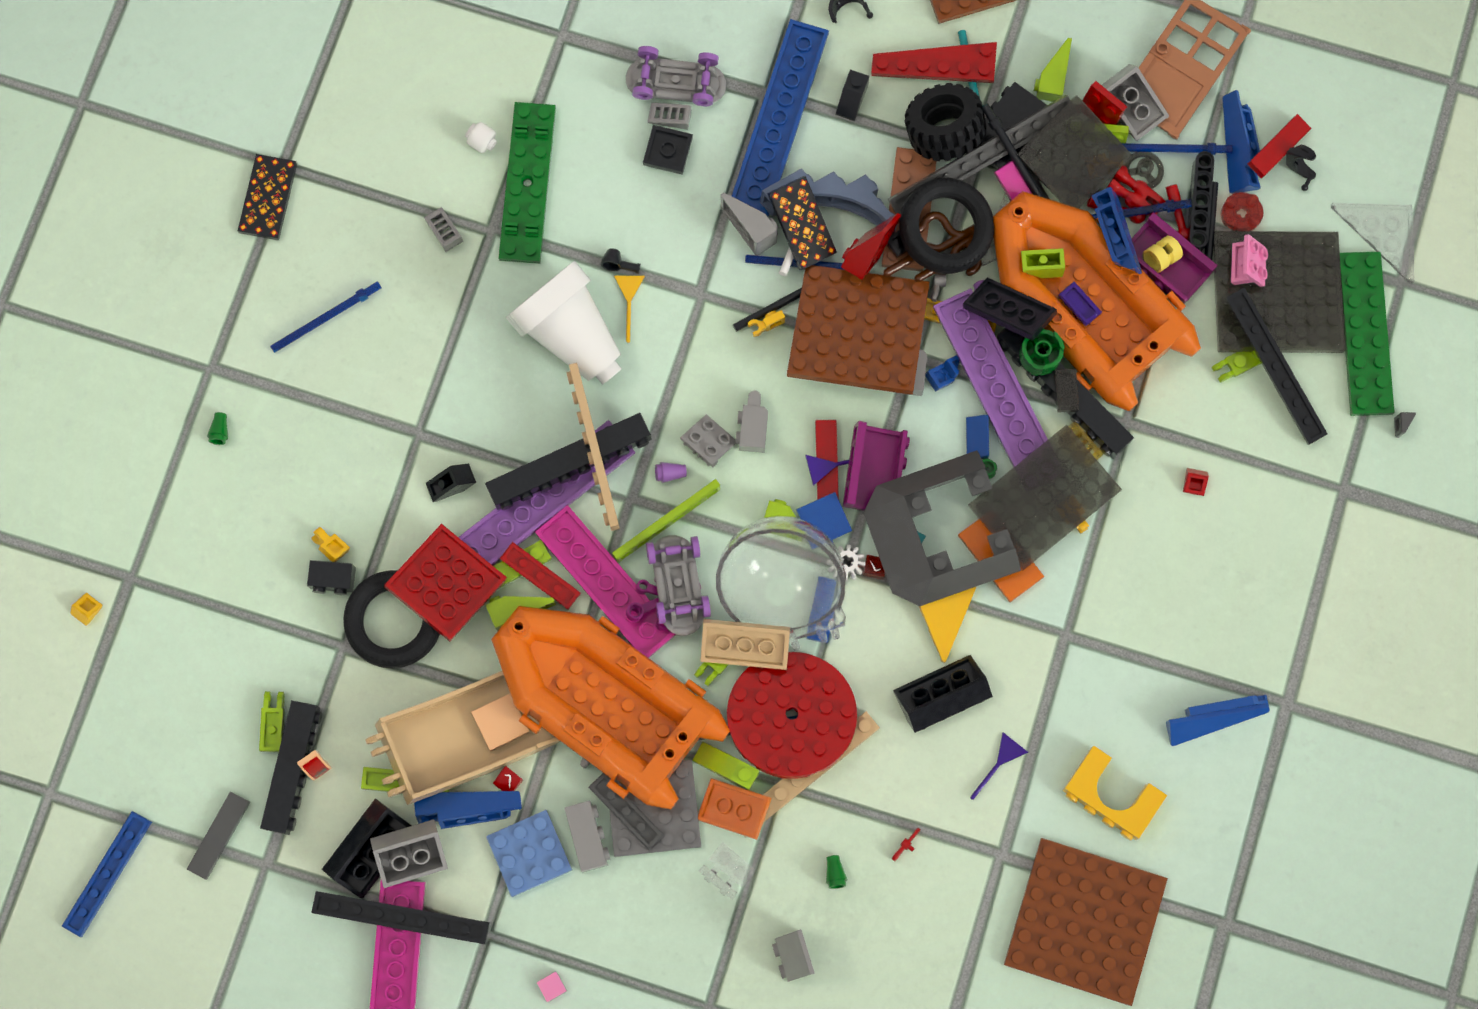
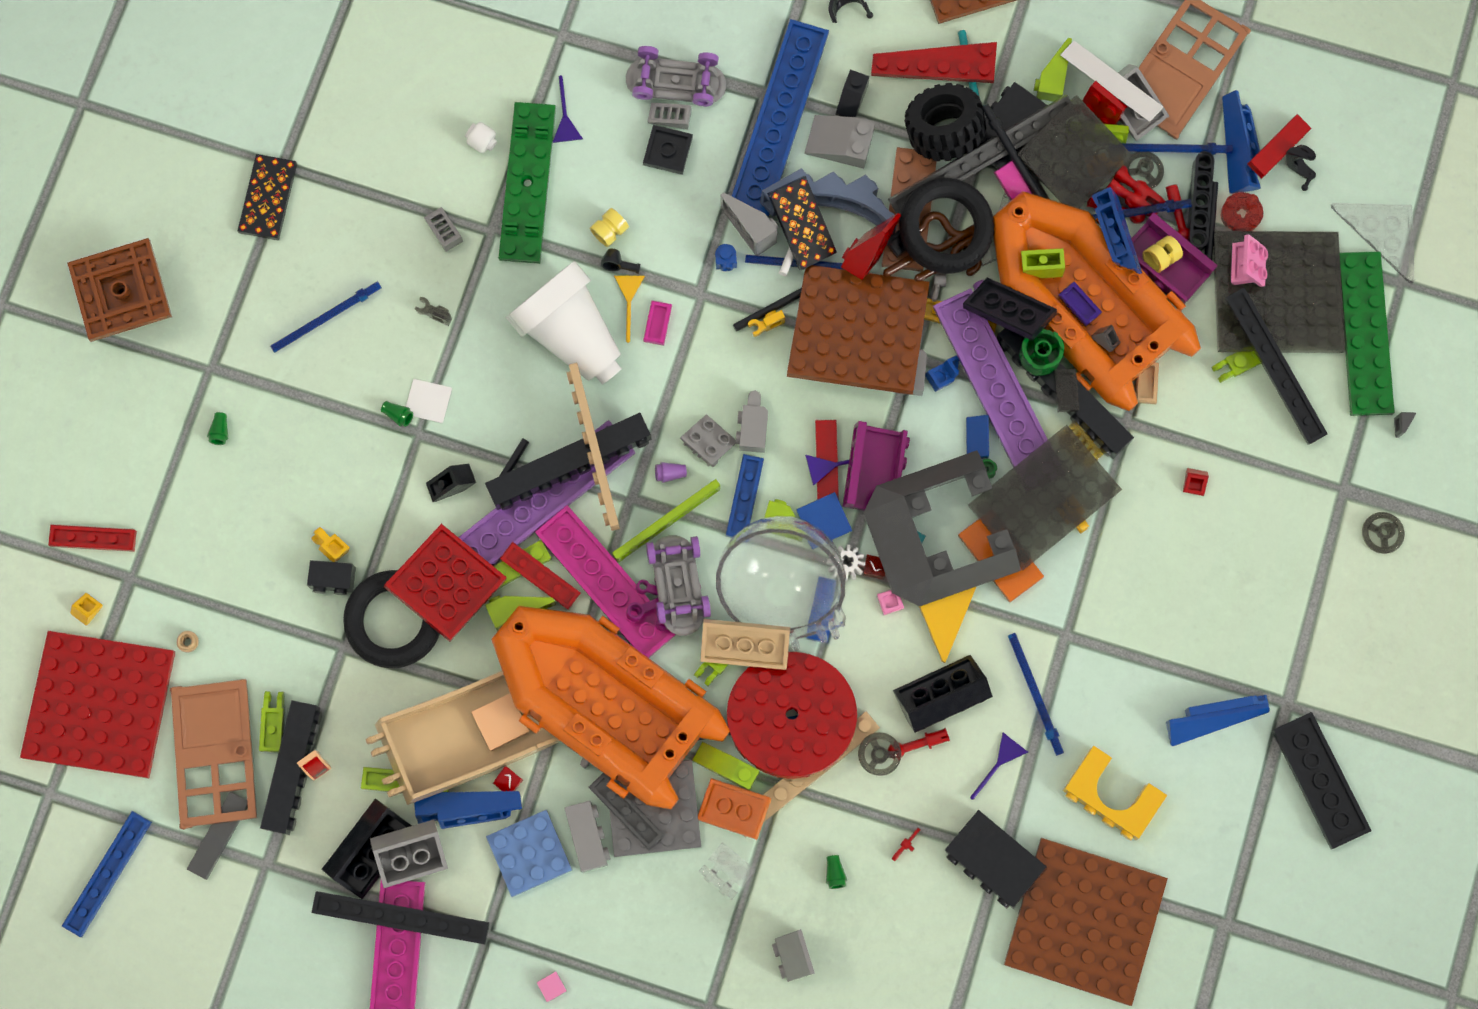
(92, 538): none -> red tile
(98, 704): none -> red plate
(119, 289): none -> dark orange piece
(181, 641): none -> tan plate
(212, 730): none -> nougat door
(399, 414): none -> green cone
(428, 400): none -> white sticker
(436, 313): none -> clear smoke plate
(515, 456): none -> black bar
(566, 129): none -> dark purple piece
(609, 227): none -> light yellow wheel
(657, 323): none -> dark pink tile
(726, 257): none -> blue plate
(745, 494): none -> blue tile
(840, 139): none -> light grey slope
(889, 602): none -> bright pink tile
(896, 754): none -> clear smoke piece
(930, 739): none -> red pin
(995, 860): none -> black panel
(1051, 732): none -> clear blue bar
(1106, 338): none -> dark grey slope
(1112, 81): none -> white sticker
(1148, 385): none -> tan tile
(1321, 780): none -> black plate
(1389, 527): none -> clear smoke piece

